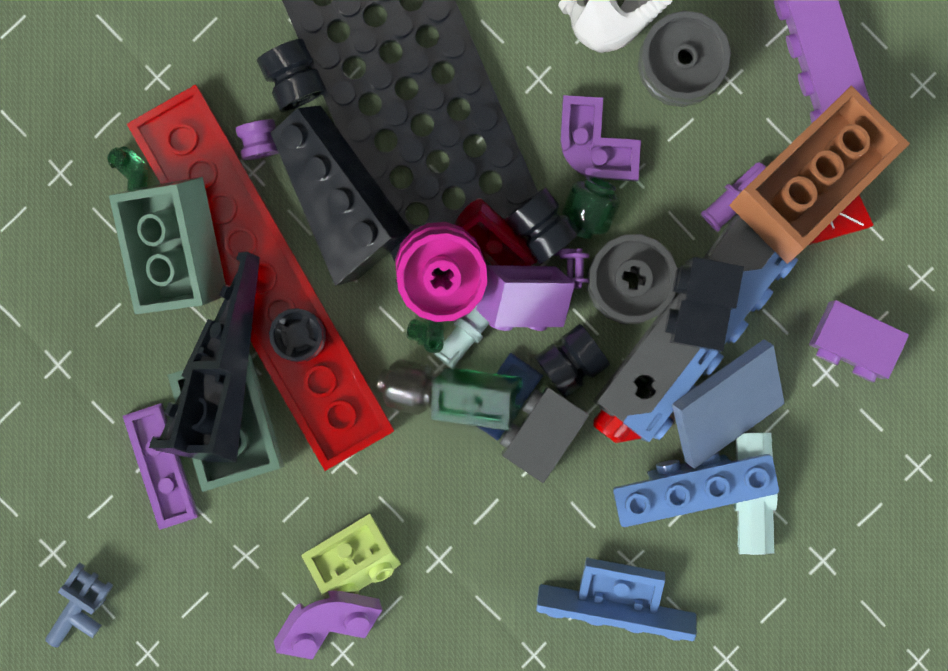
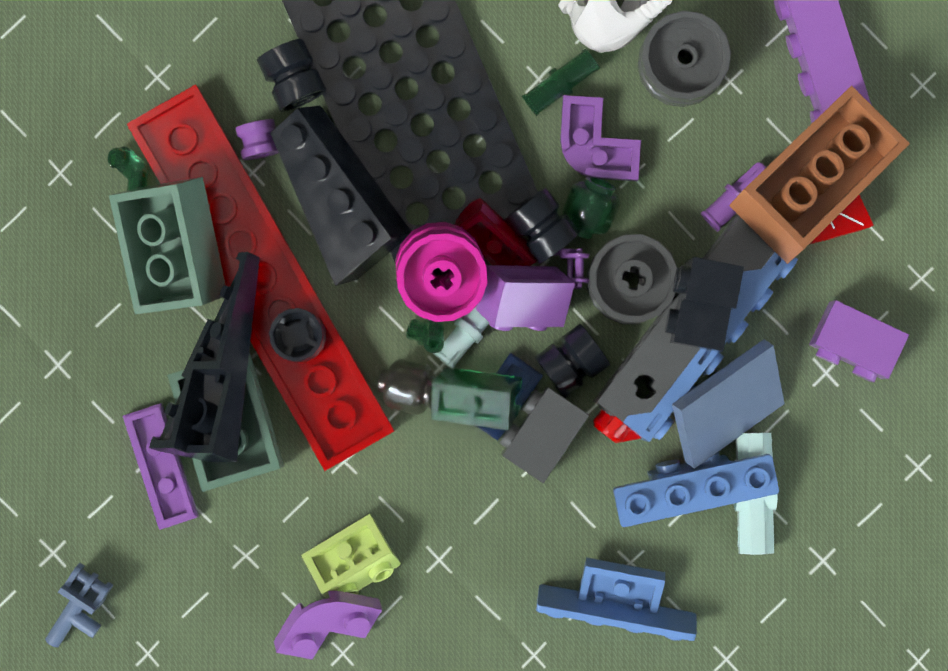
(560, 82): none -> clear green pin

